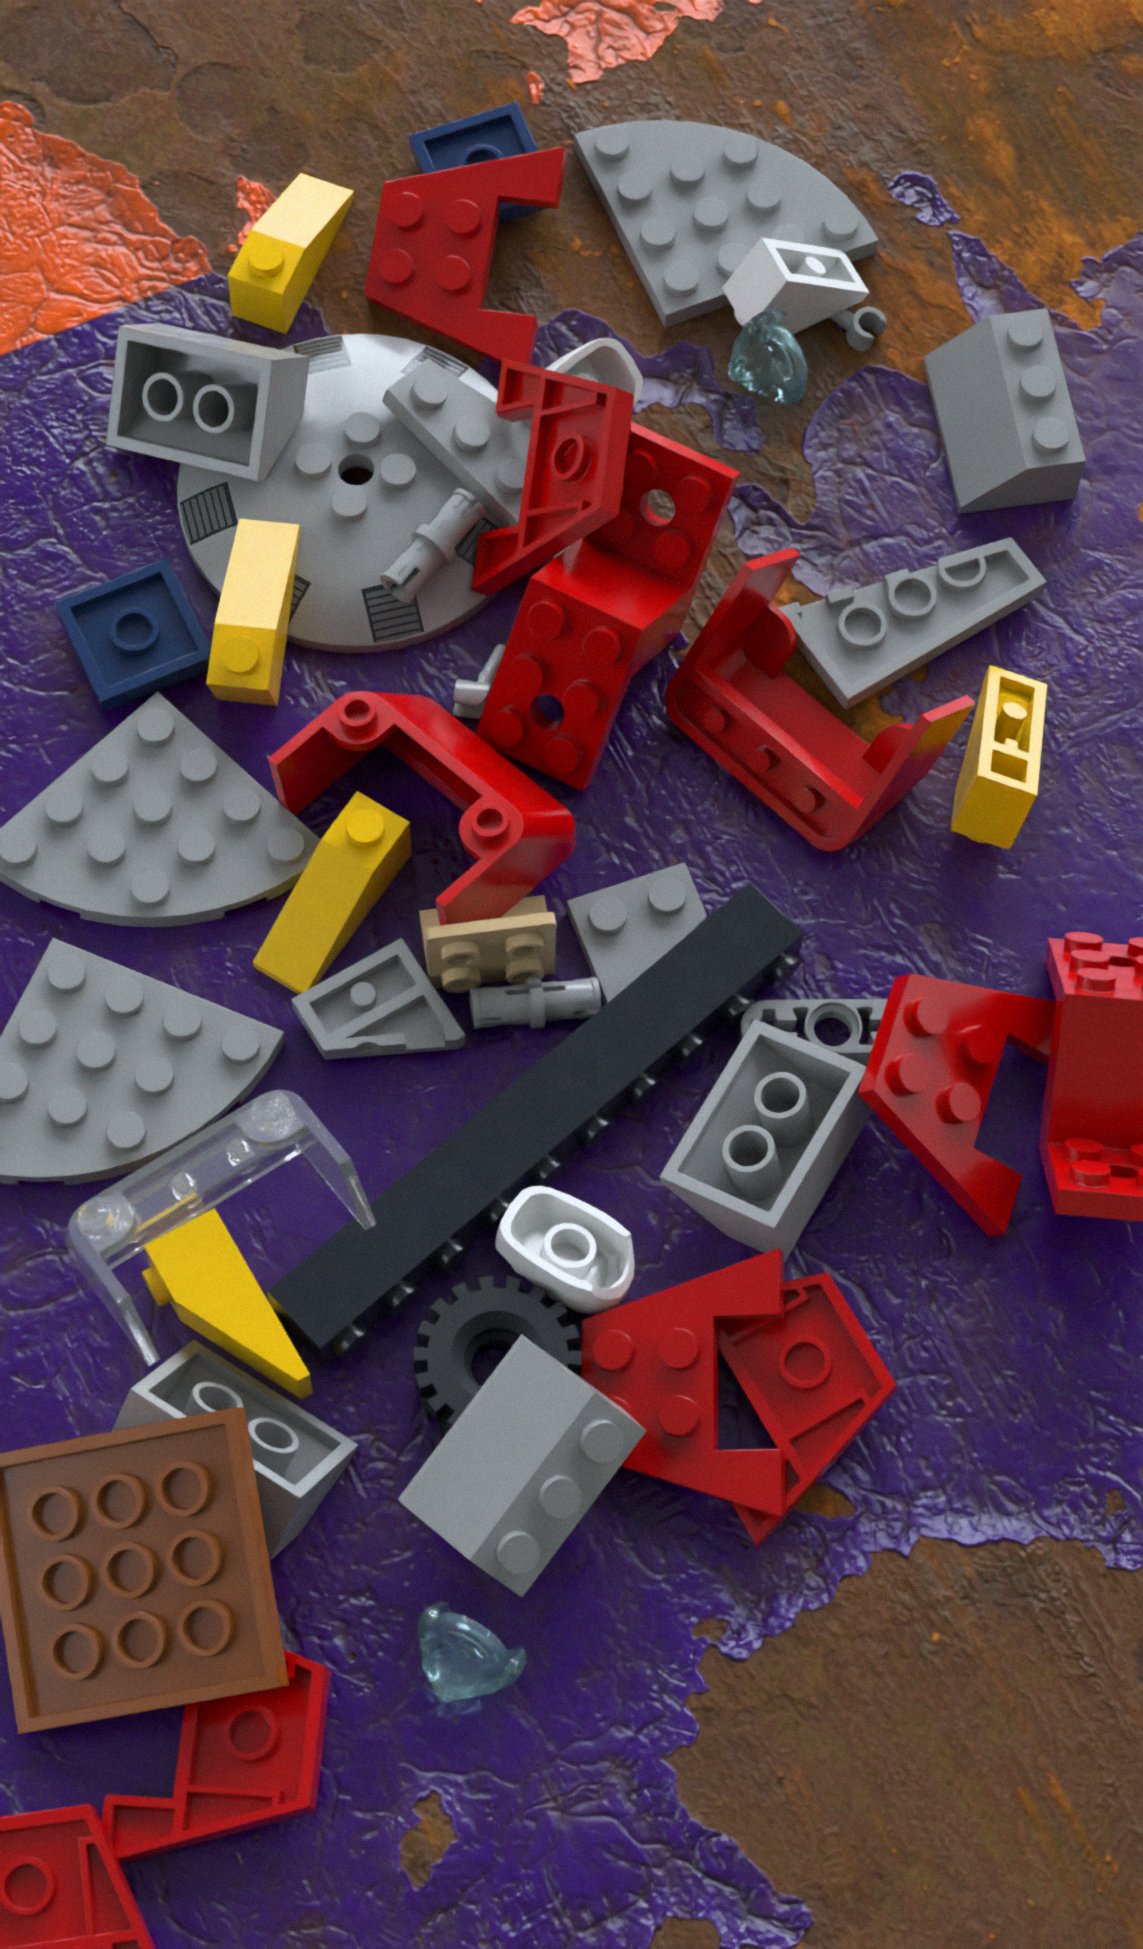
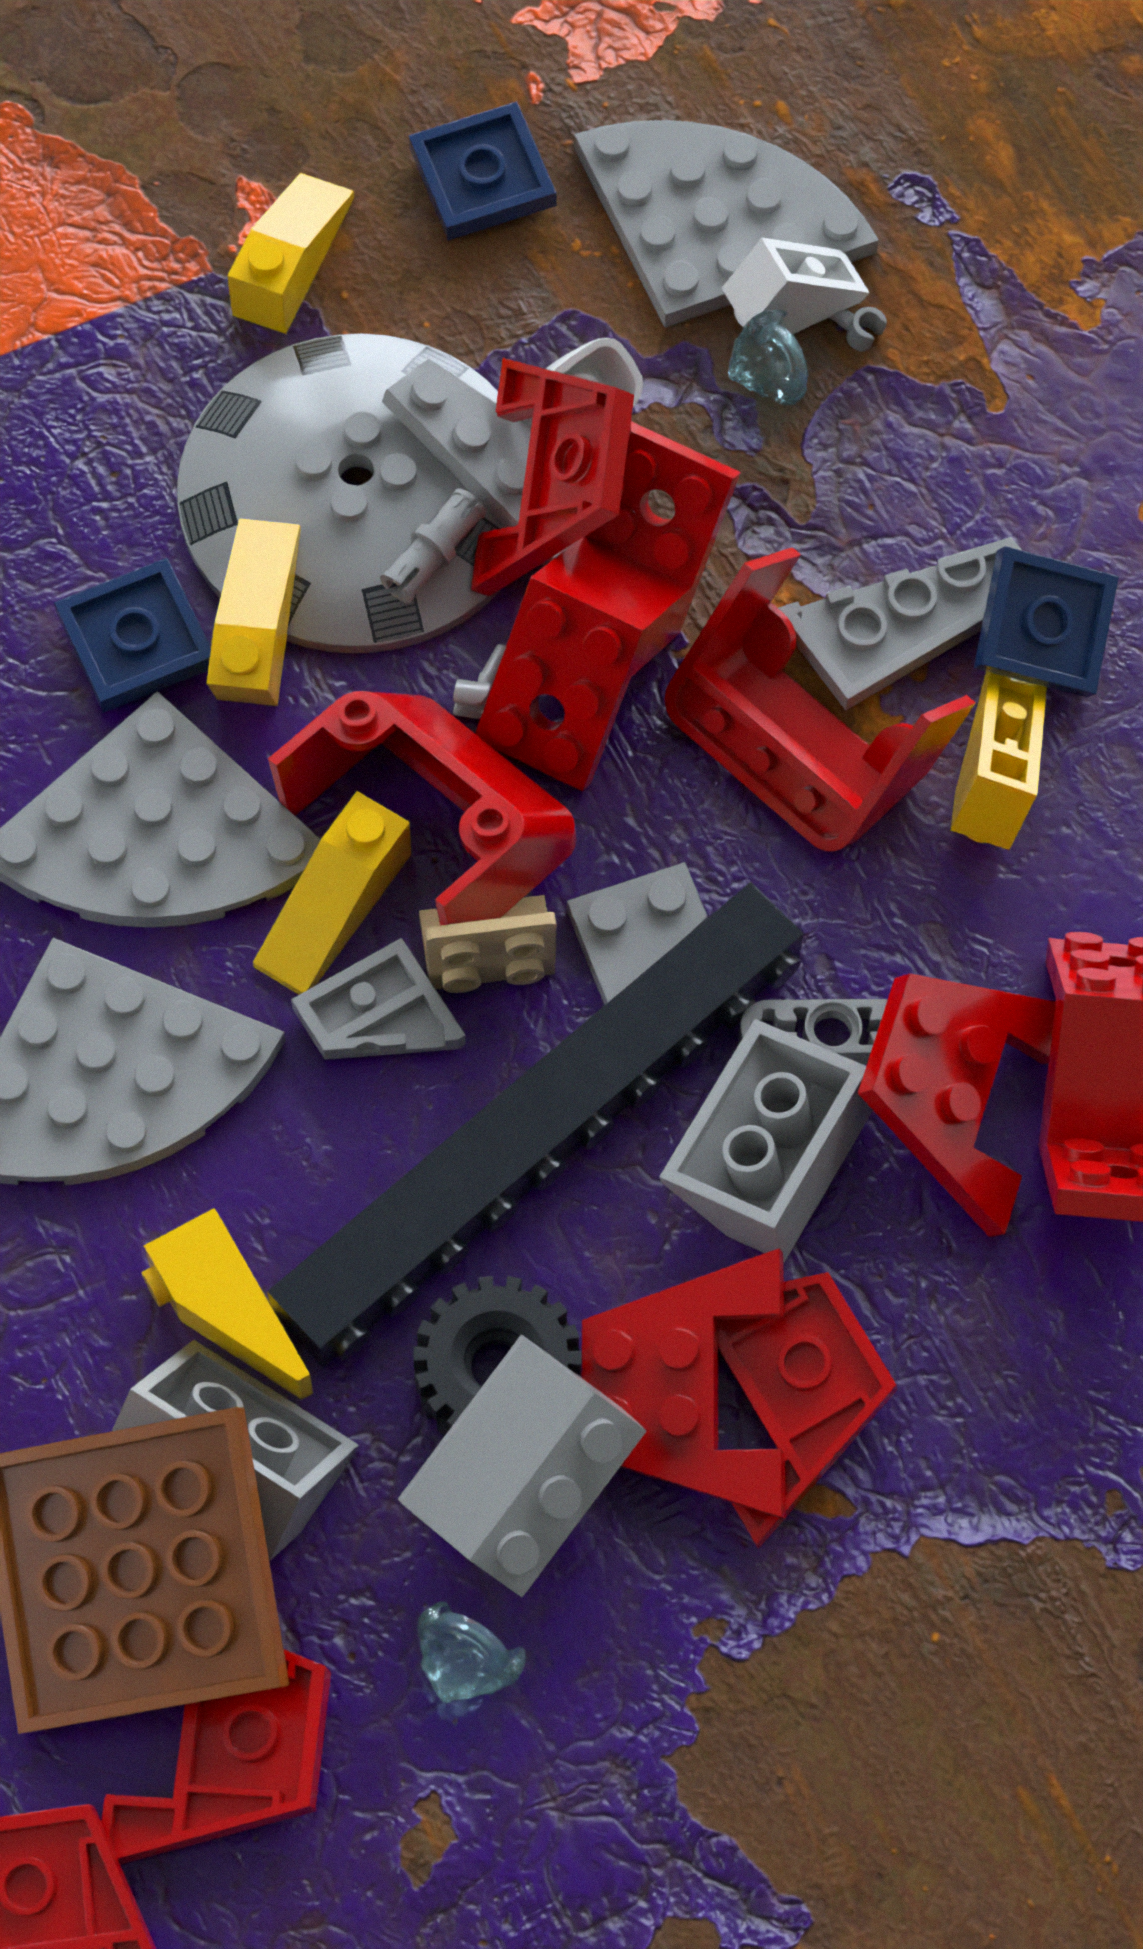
(193, 1181): clear windscreen -> none
(204, 399): light grey slope -> none
(439, 244): red wing -> none
(534, 1002): light grey pin -> none
(567, 1249): white piece -> none
(1005, 414): light grey slope -> none
(1046, 621): none -> dark blue plate

